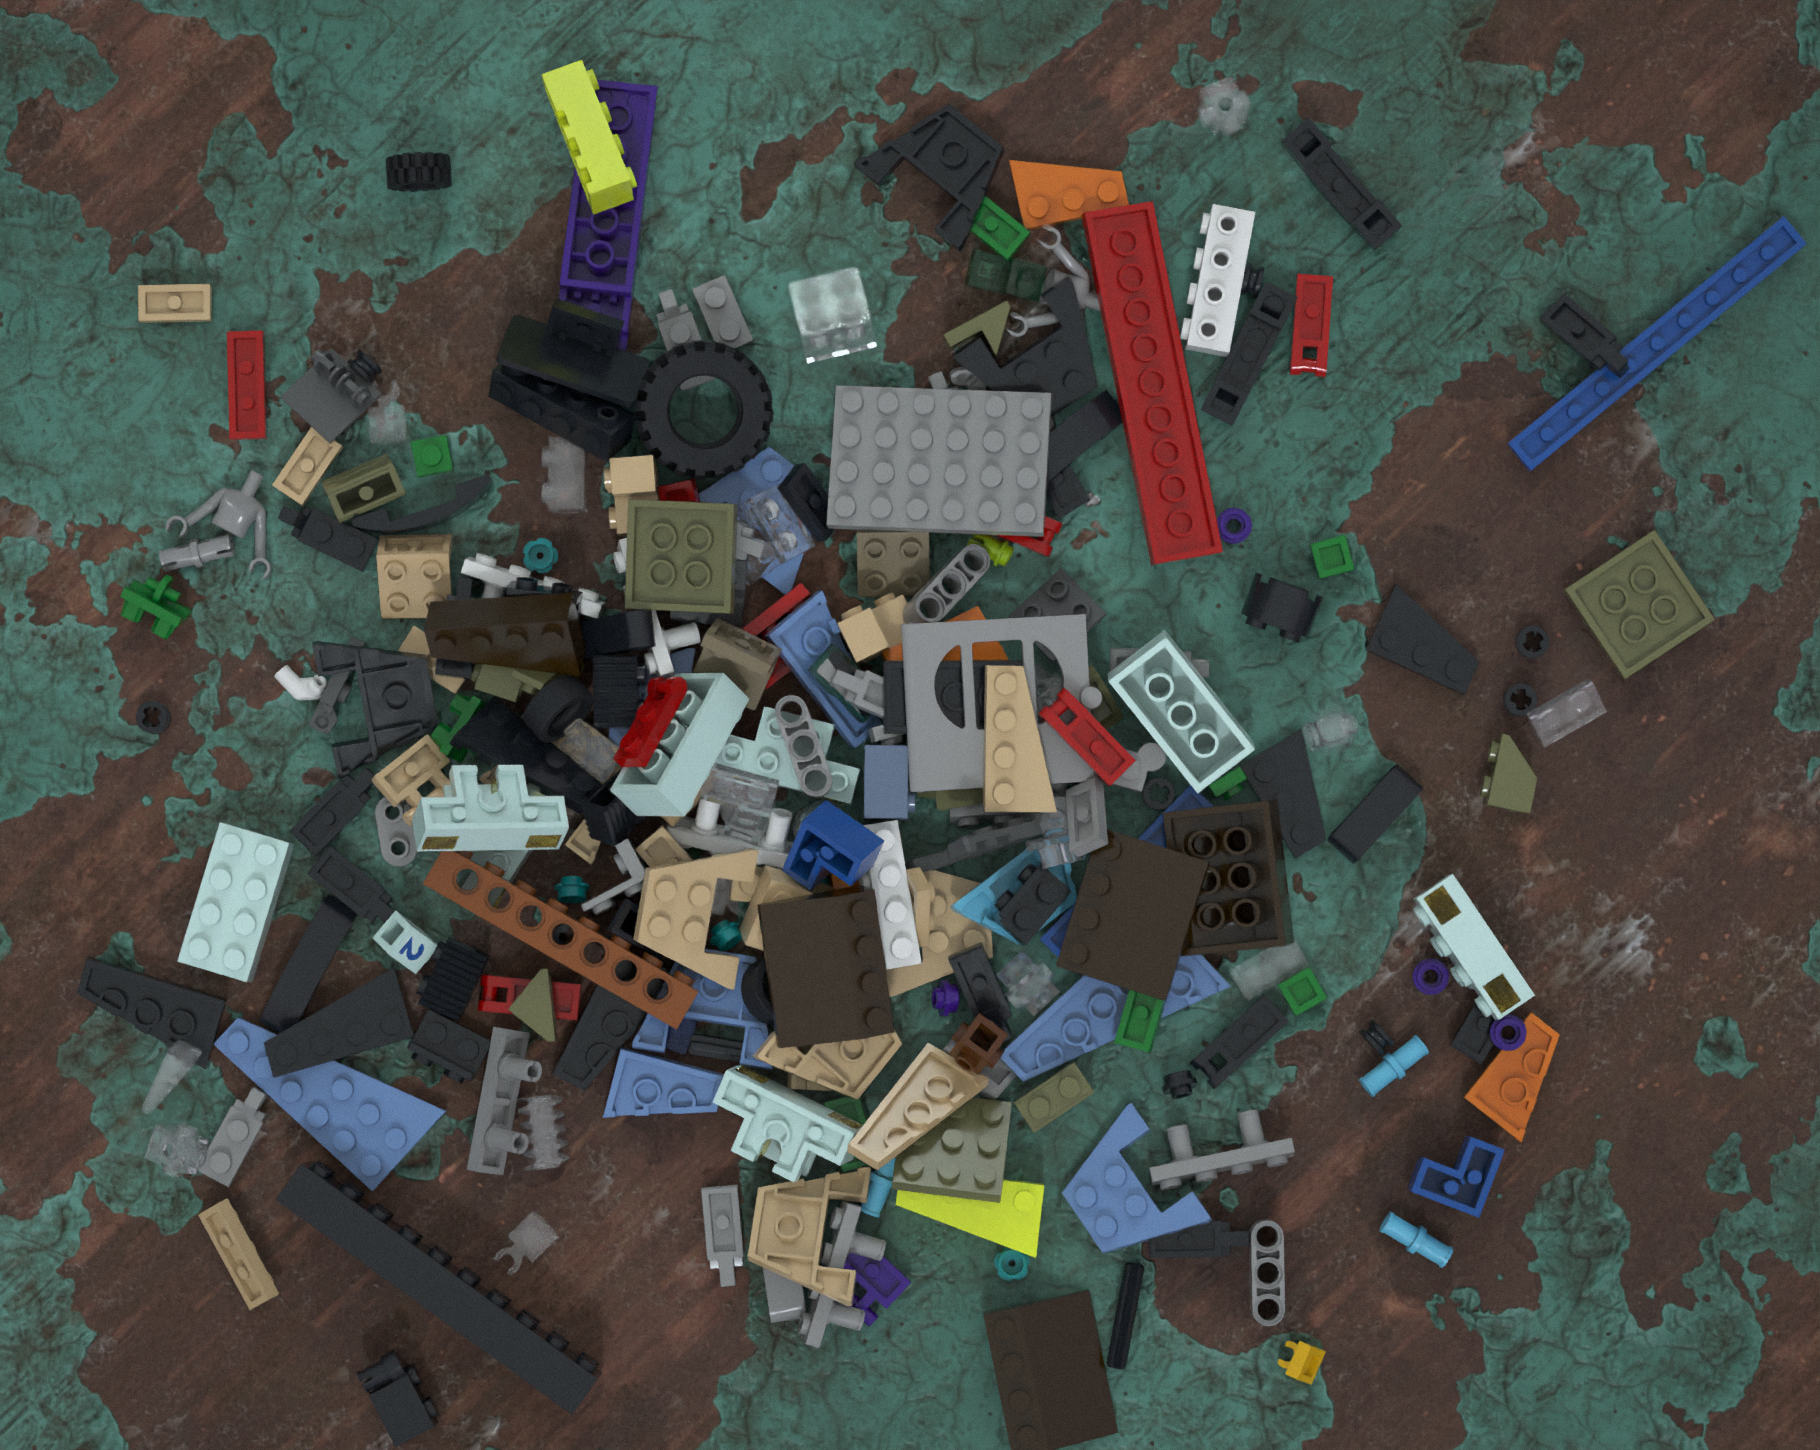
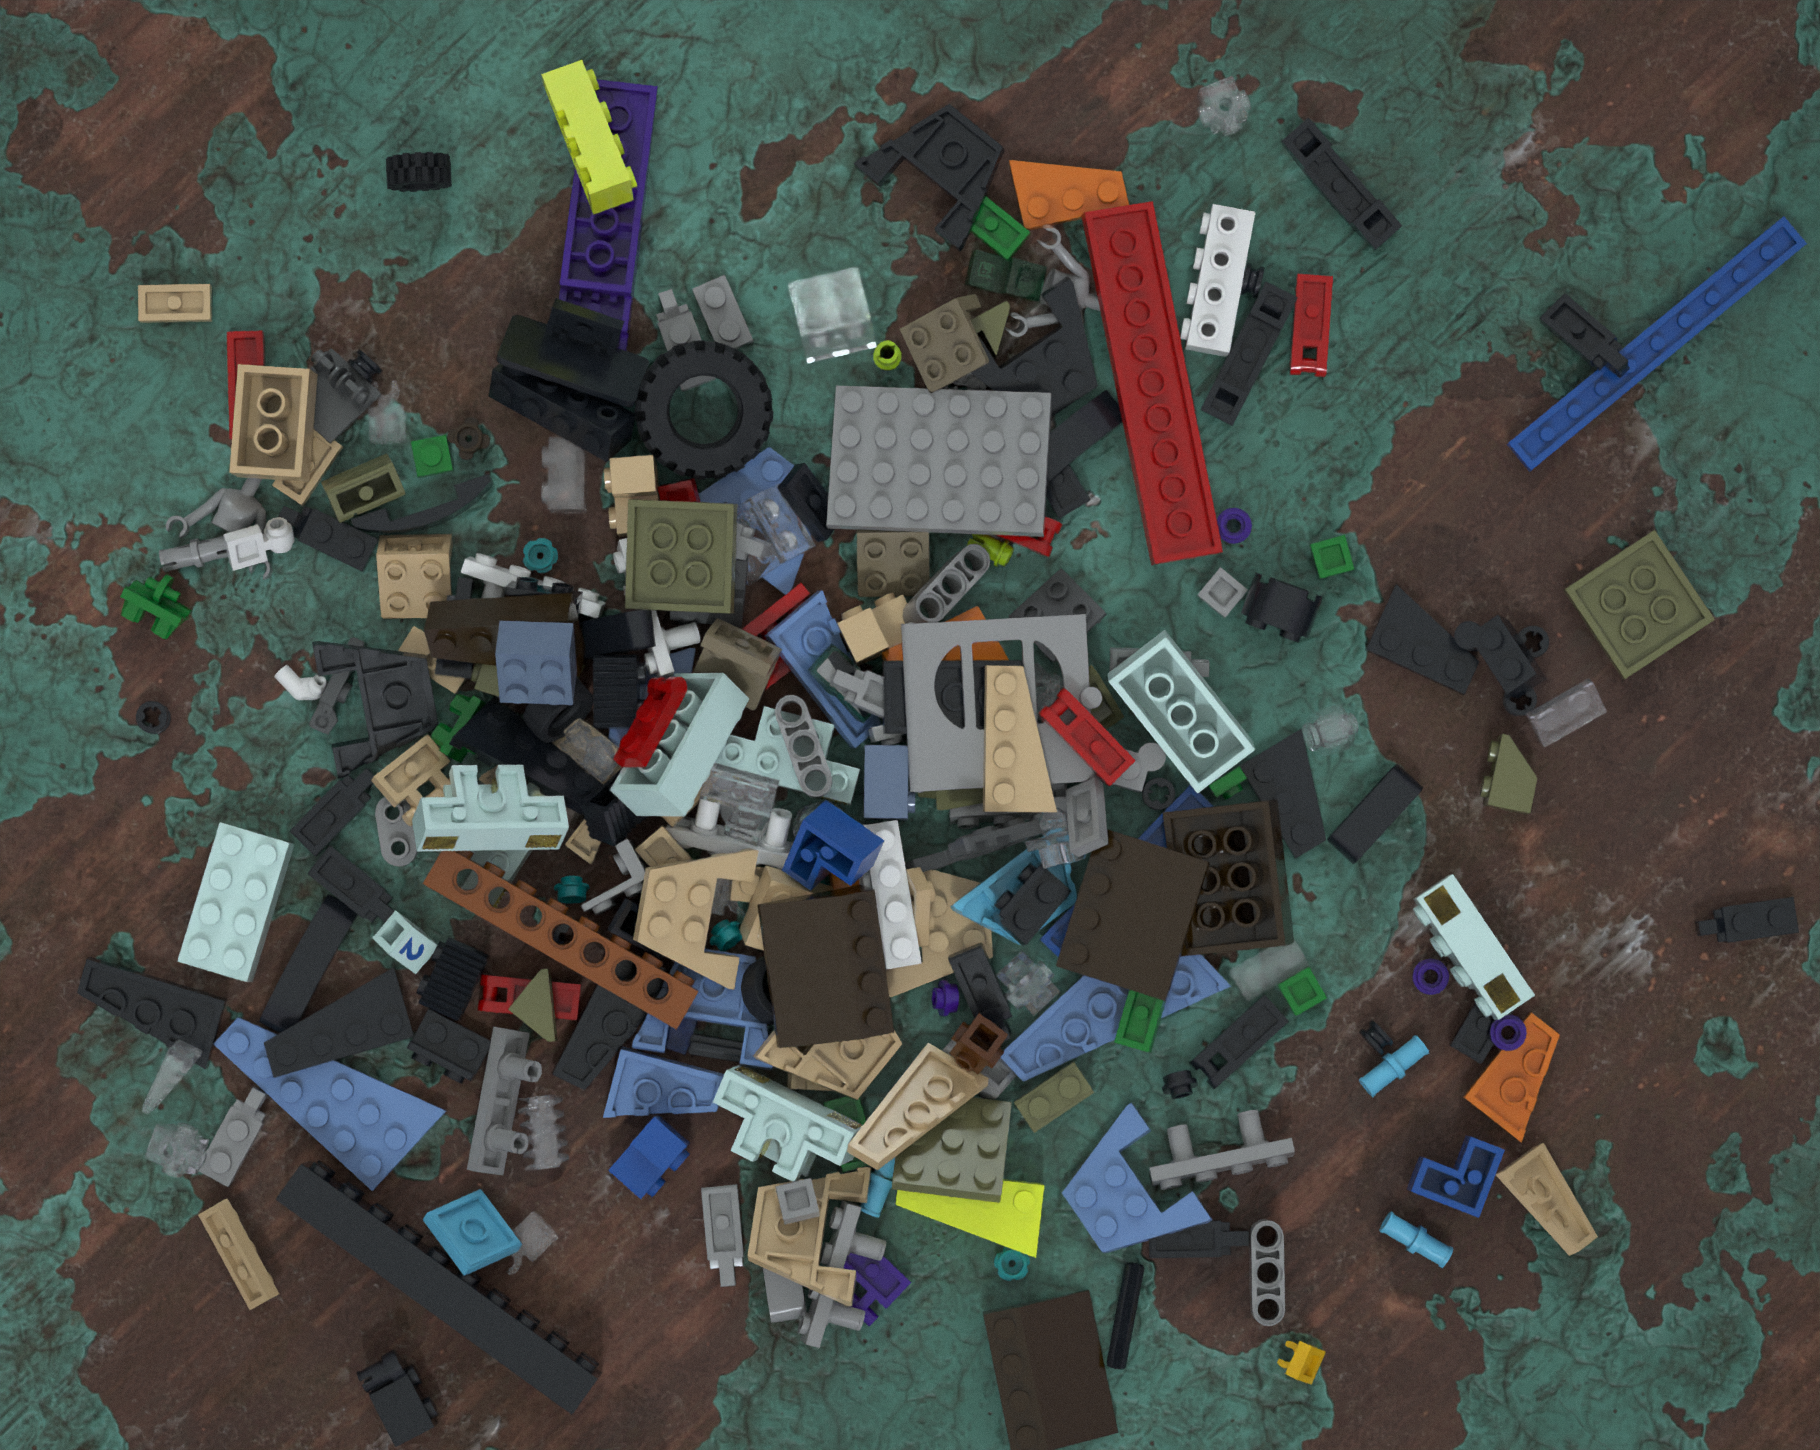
(249, 545): none -> white plate
(273, 423): none -> tan brick
(458, 435): none -> dark brown plate
(472, 1232): none -> medium azure tile
(536, 662): none -> sand blue brick
(649, 1158): none -> blue brick
(797, 1201): none -> light grey plate
(887, 364): none -> lime pin
(946, 343): none -> dark tan bracket
(1222, 592): none -> light grey plate
(1503, 653): none -> black hinge
(1546, 1195): none -> tan wing
(1751, 921): none -> black hinge

